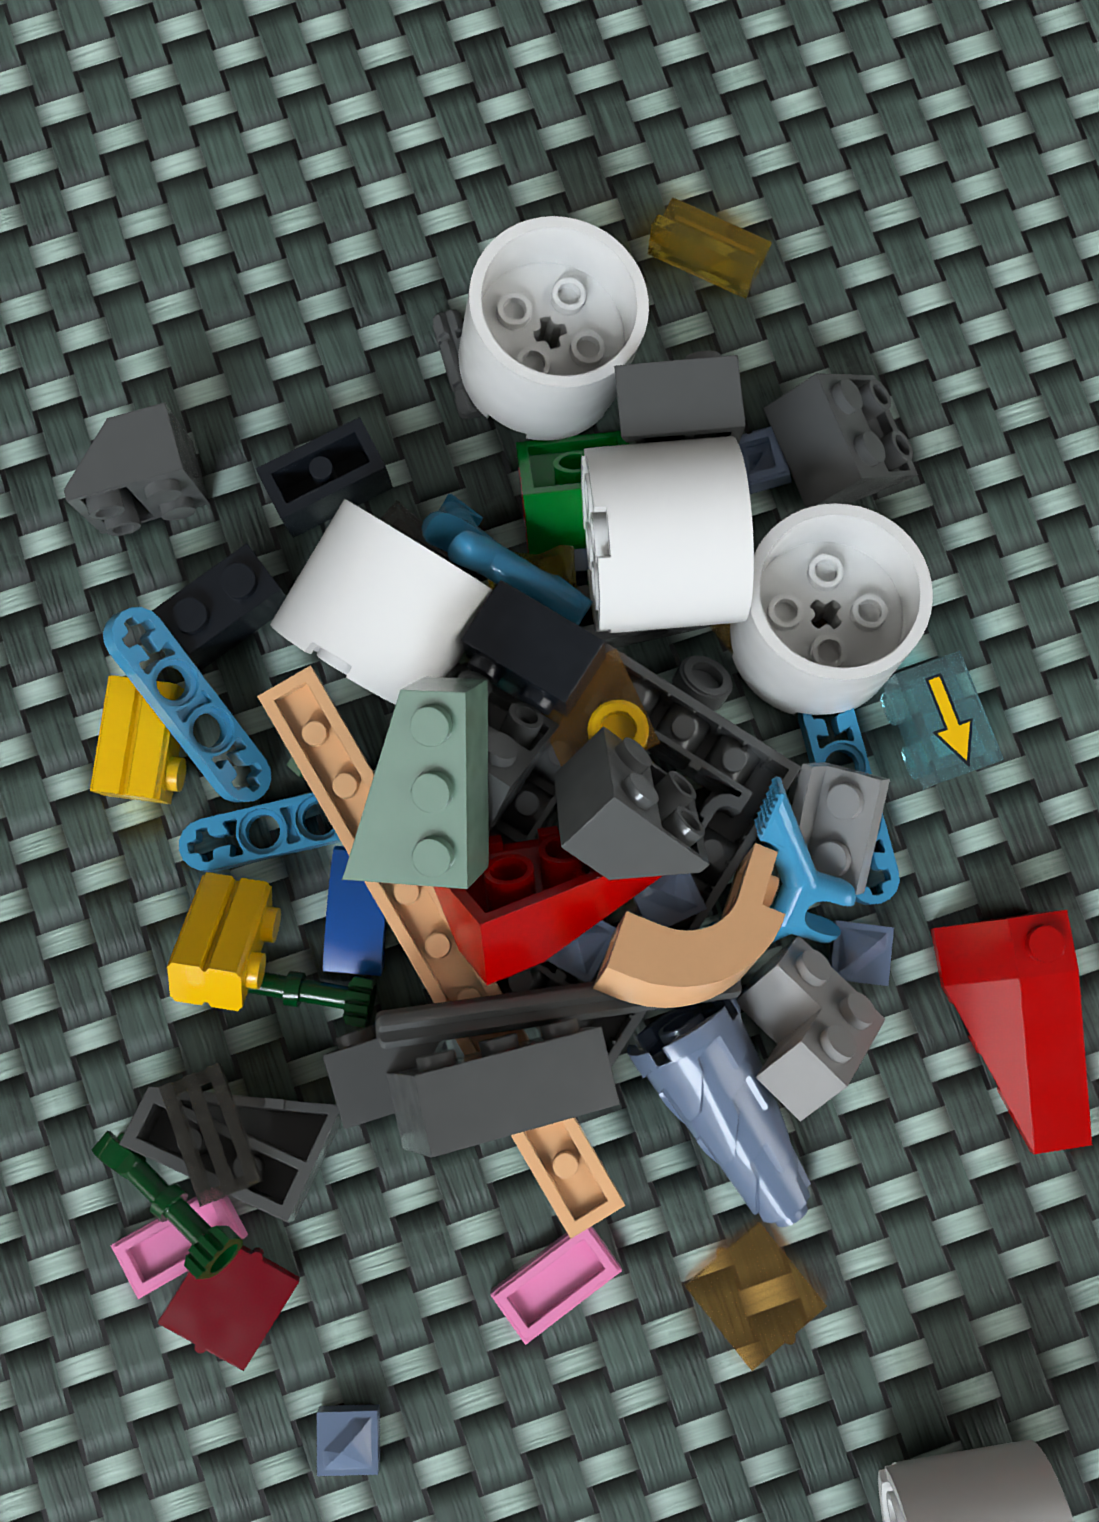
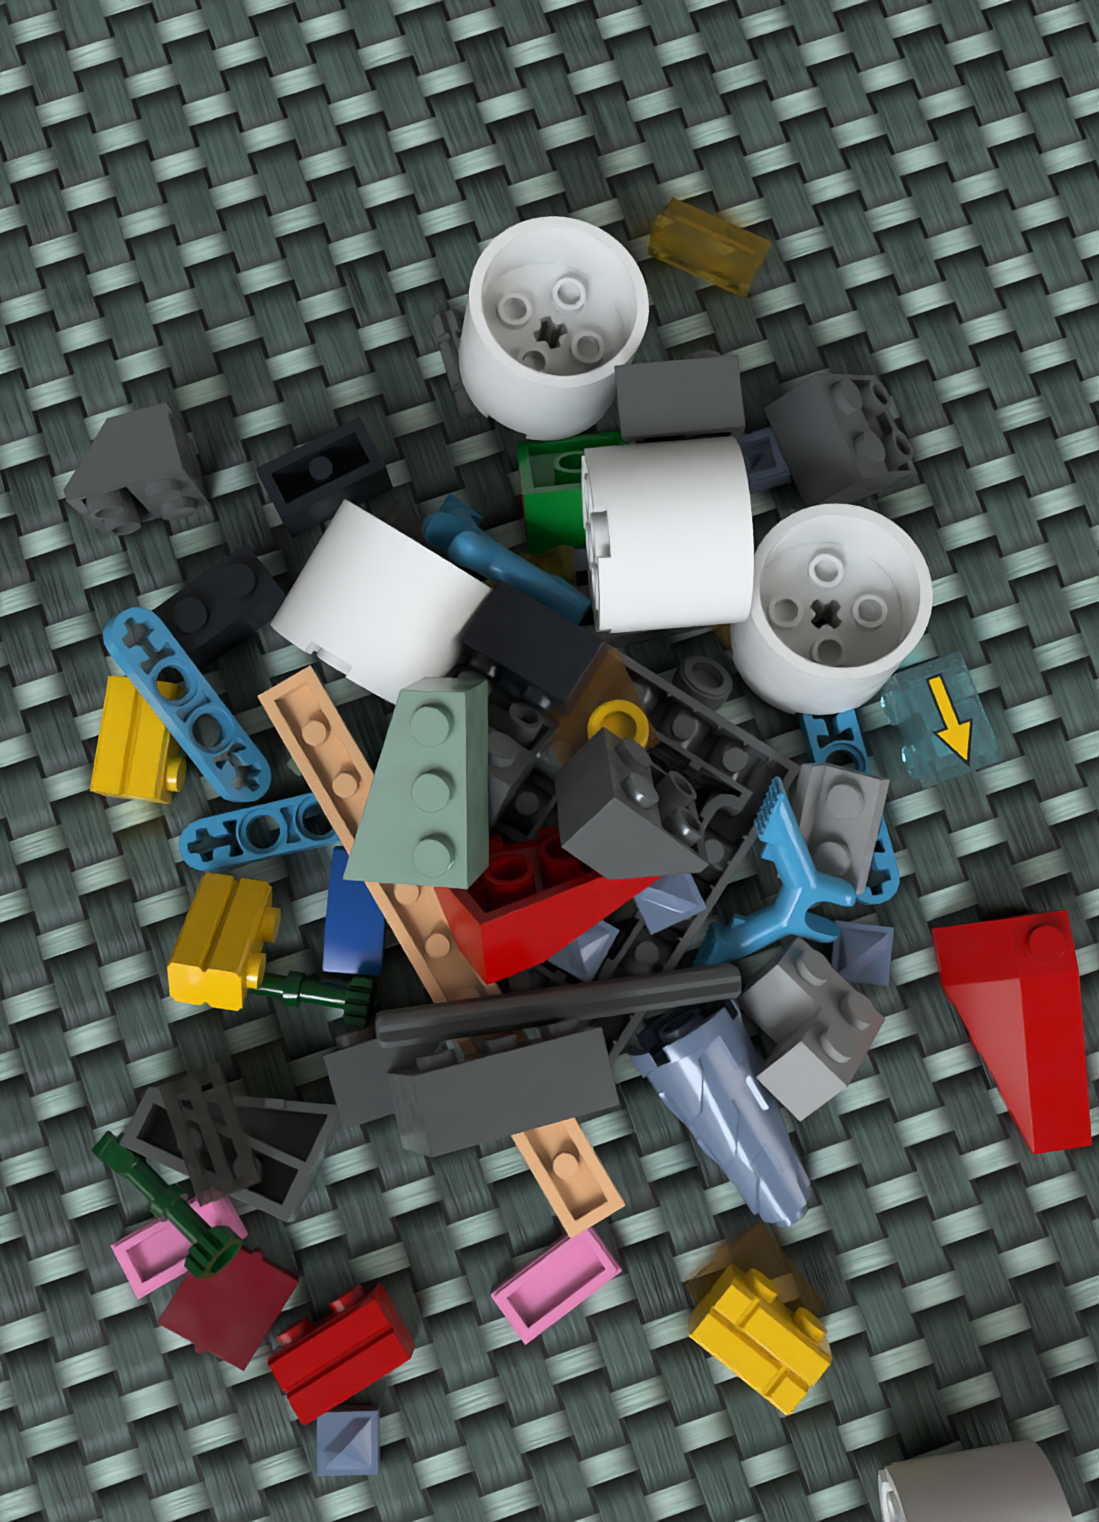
(340, 1352): none -> red brick
(684, 967): light nougat arch -> none
(761, 1337): none -> yellow brick

